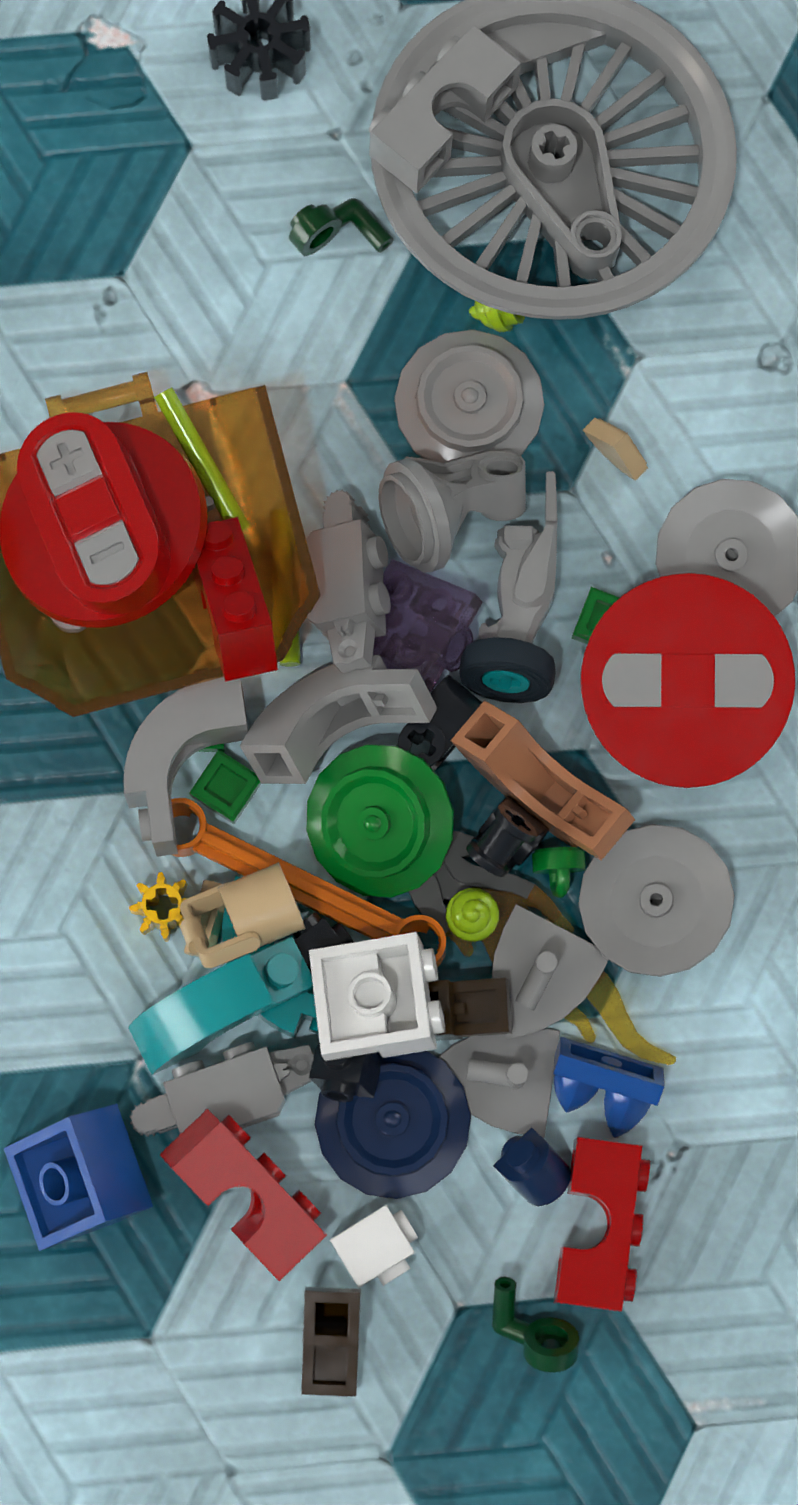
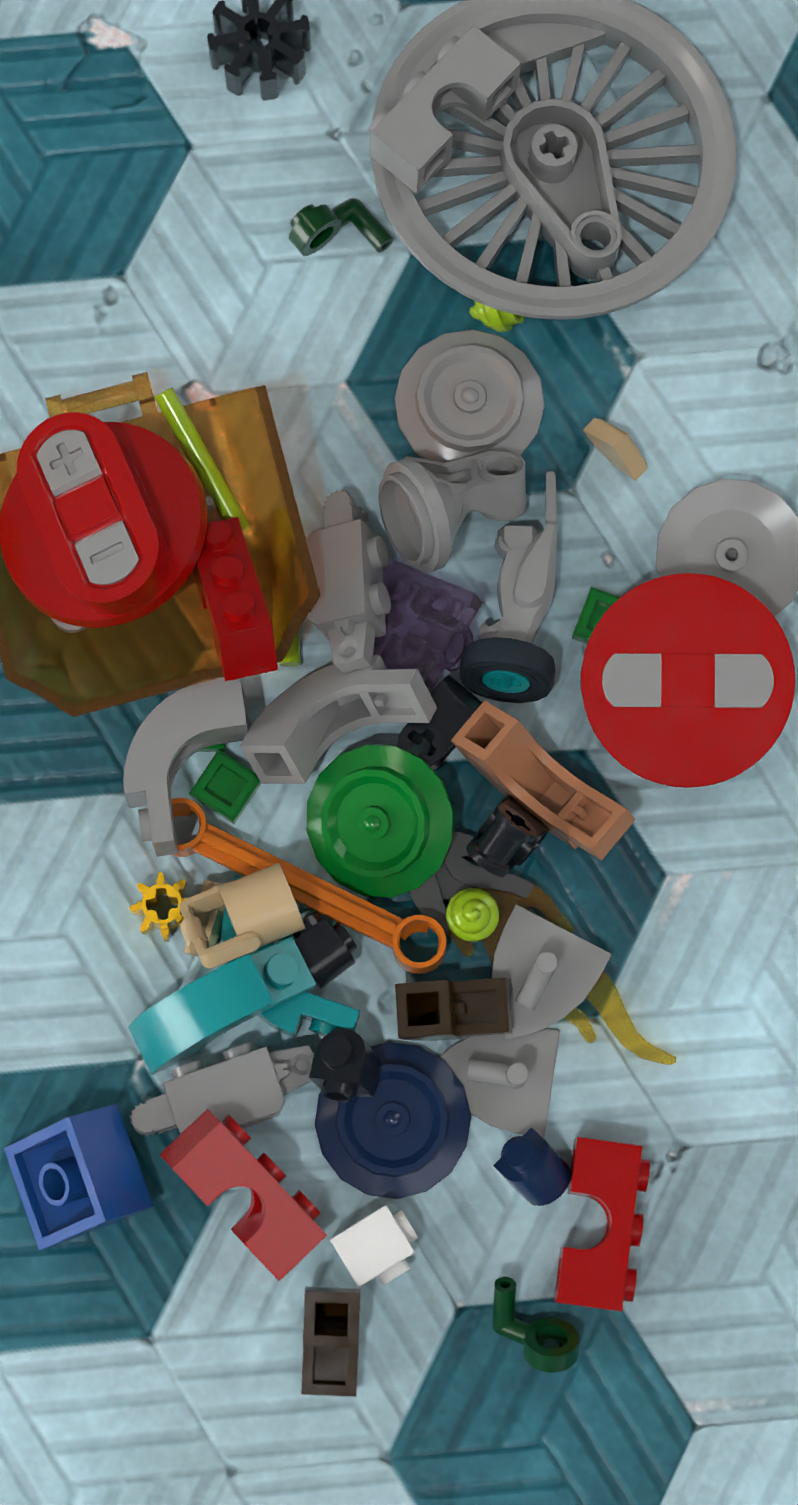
(376, 997): white plate -> none
(559, 864): green tile -> none
(628, 1083): blue tile -> none
(657, 901): light grey piece -> none

